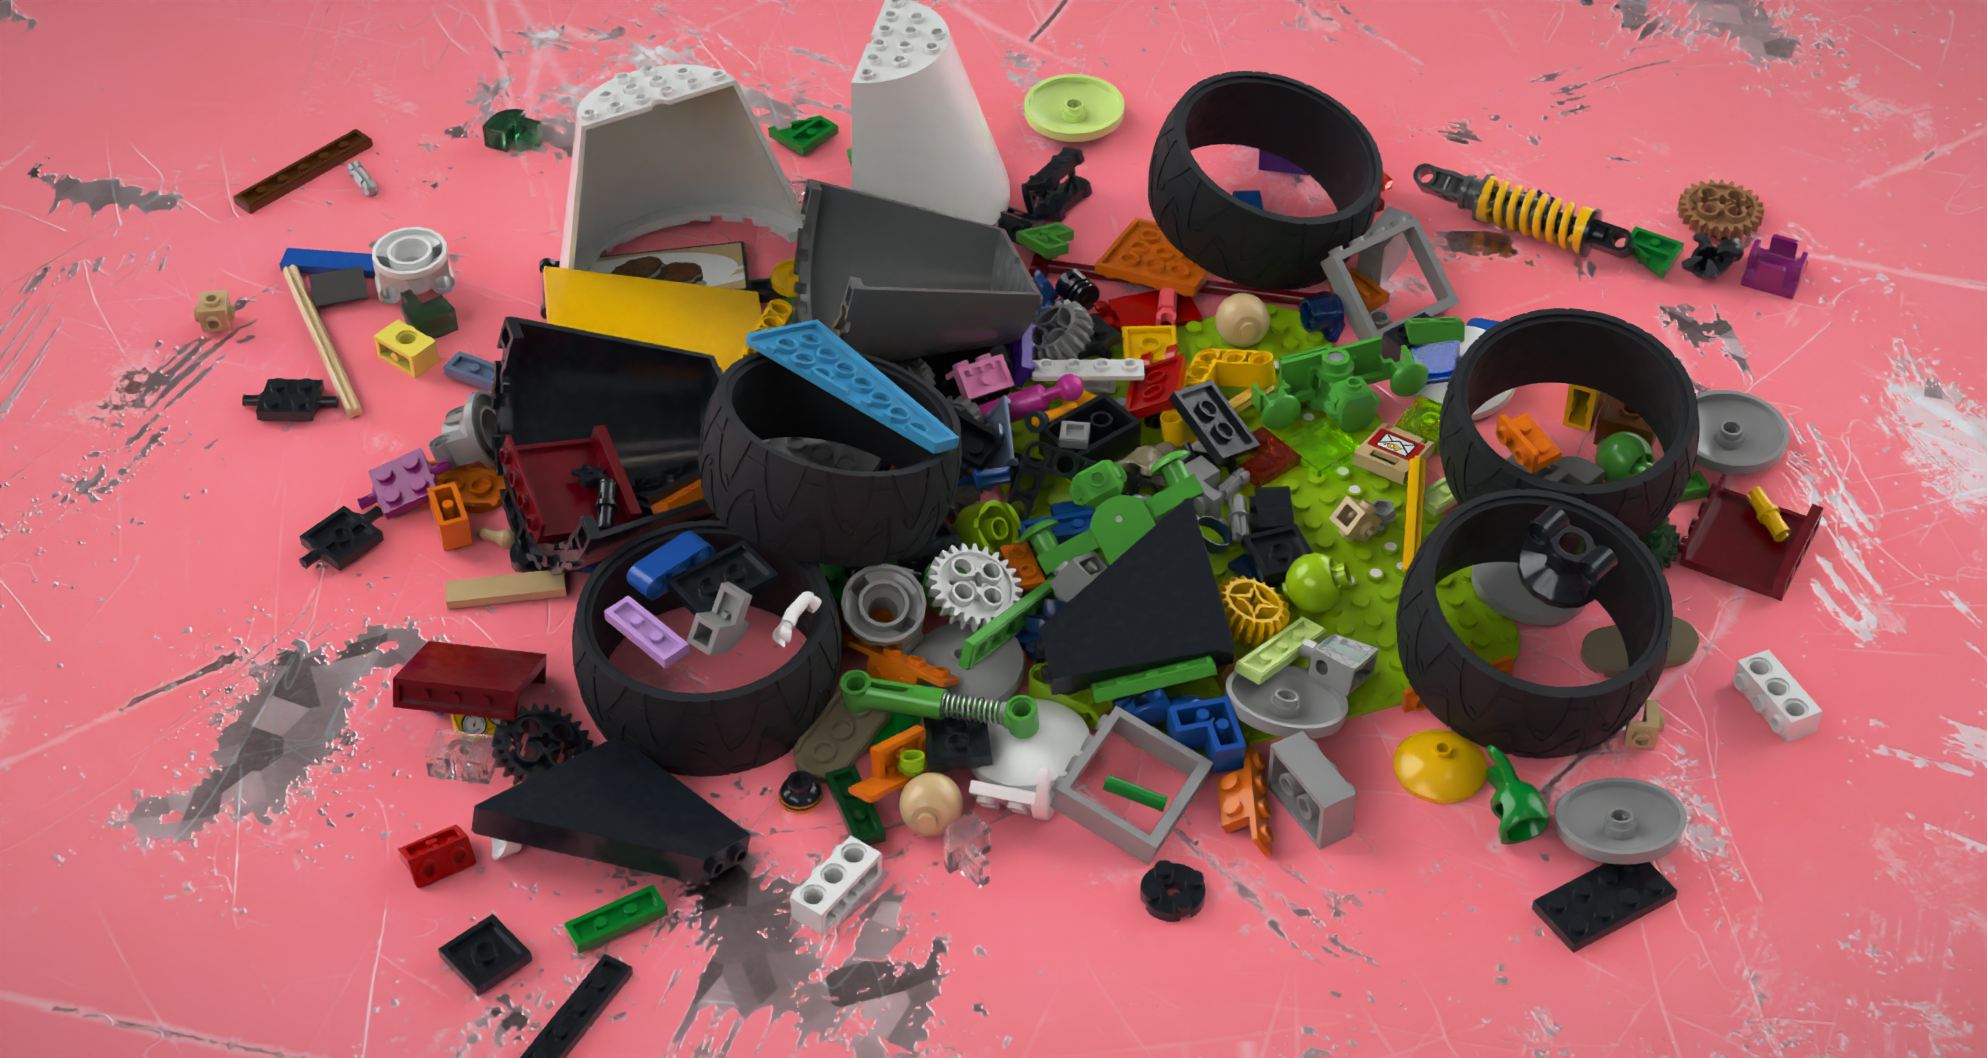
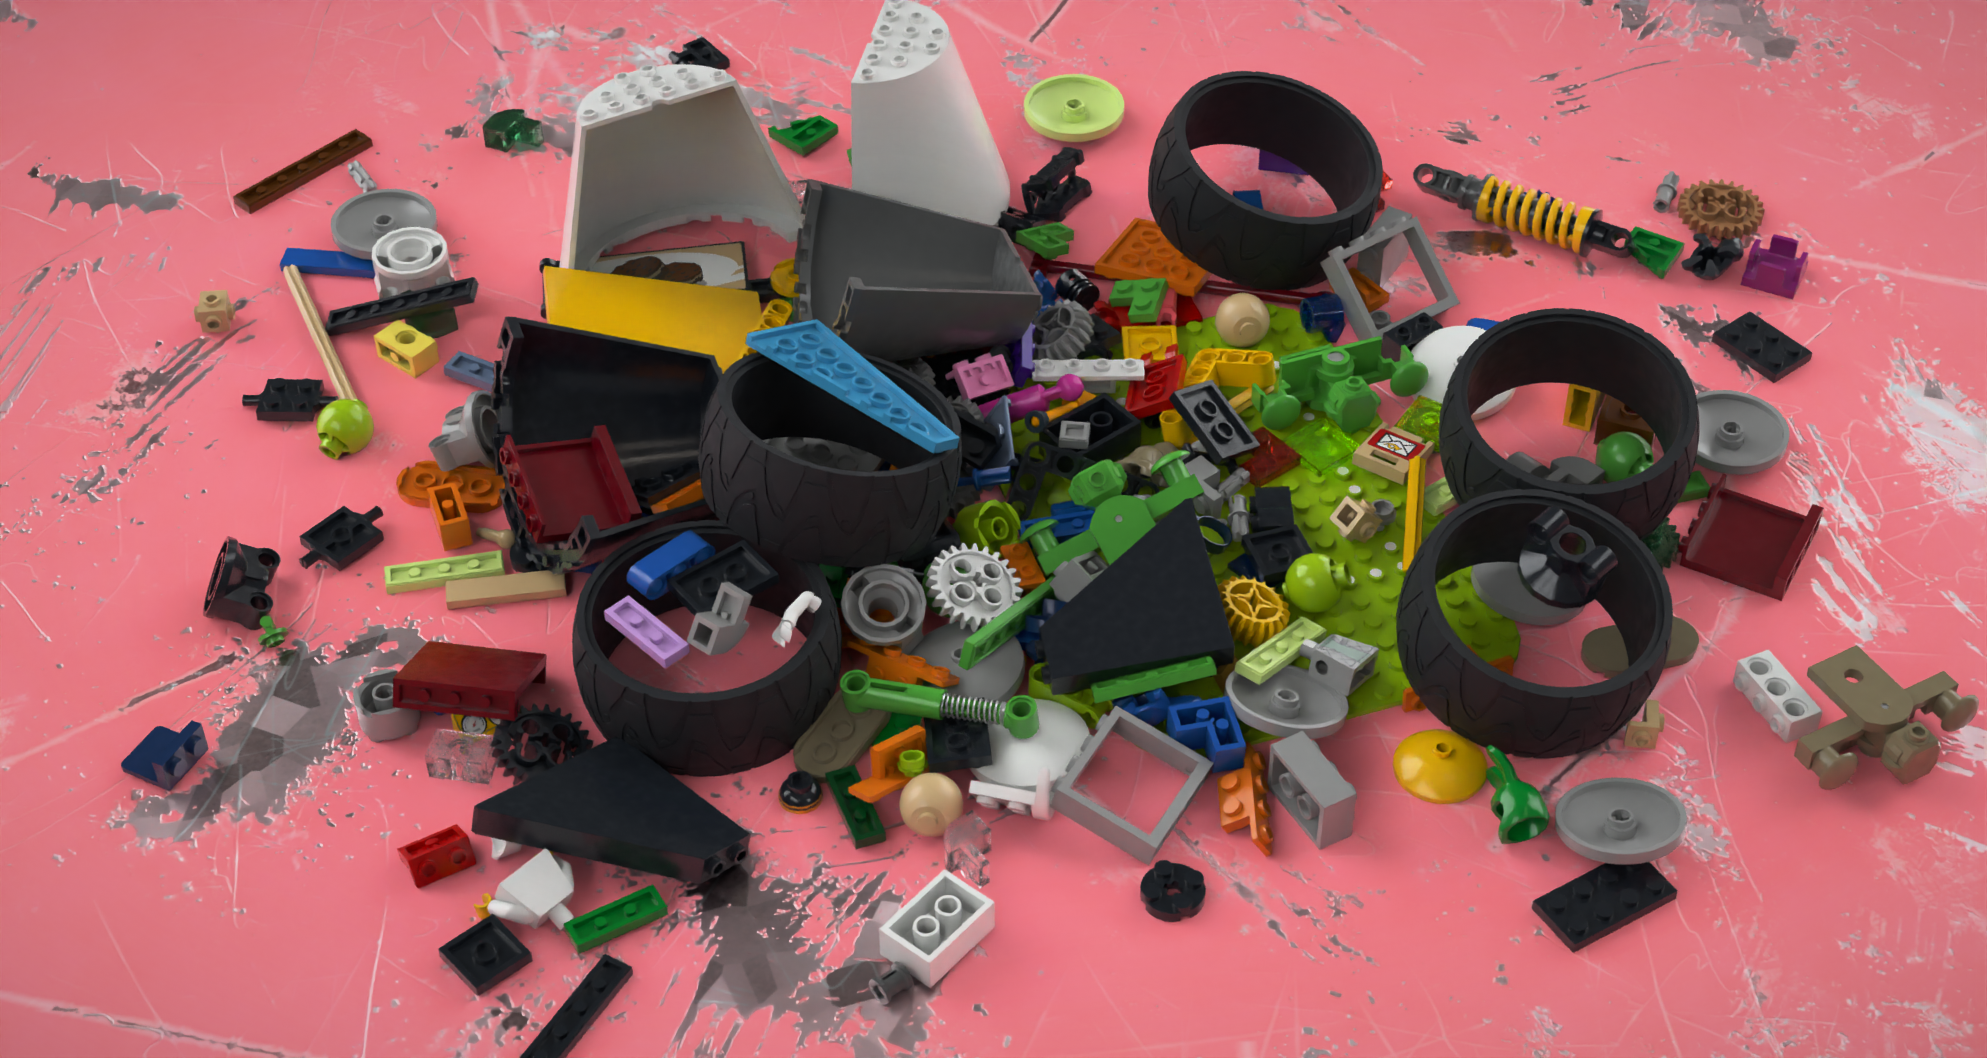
(166, 755): none -> dark blue bracket
(240, 583): none -> black piece
(273, 636): none -> bright green plate
(338, 286): dark grey brick -> none
(344, 427): none -> lime brick
(374, 214): none -> light grey dish
(376, 710): none -> light grey brick
(402, 306): none -> black tile
(403, 483): magenta plate -> none
(437, 571): none -> yellowish green tile
(533, 893): none -> white torso
(589, 476): black plate -> none
(606, 505): black pin -> none
(701, 53): none -> black plate
(836, 885): white brick -> none
(891, 983): none -> dark grey bush
(937, 928): none -> white brick
(1135, 793): green piece -> none
(1142, 295): none -> bright green plate
(1434, 330): bright green slope -> none
(1439, 359): clear blue piece -> none
(1527, 442): orange bracket -> none
(1666, 192): none -> light grey axle
(1762, 346): none -> black plate
(1768, 514): yellow pin -> none
(1879, 719): none -> dark tan piece

